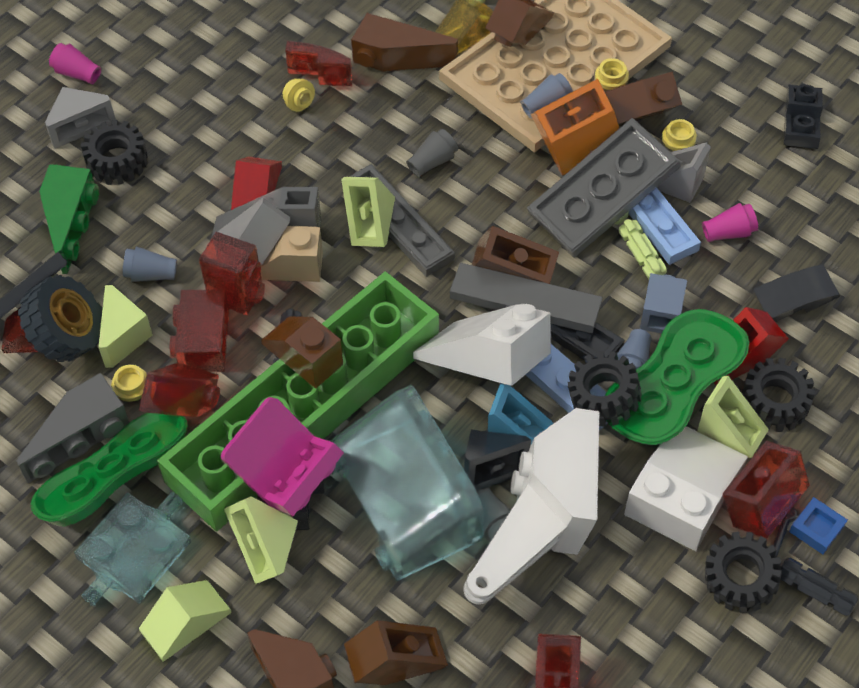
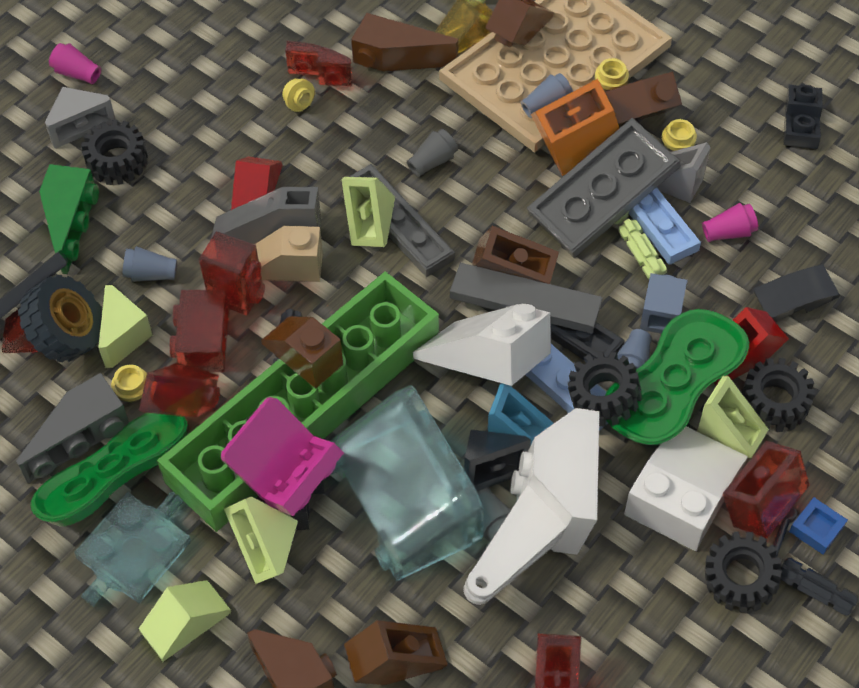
(260, 226): light grey slope -> none

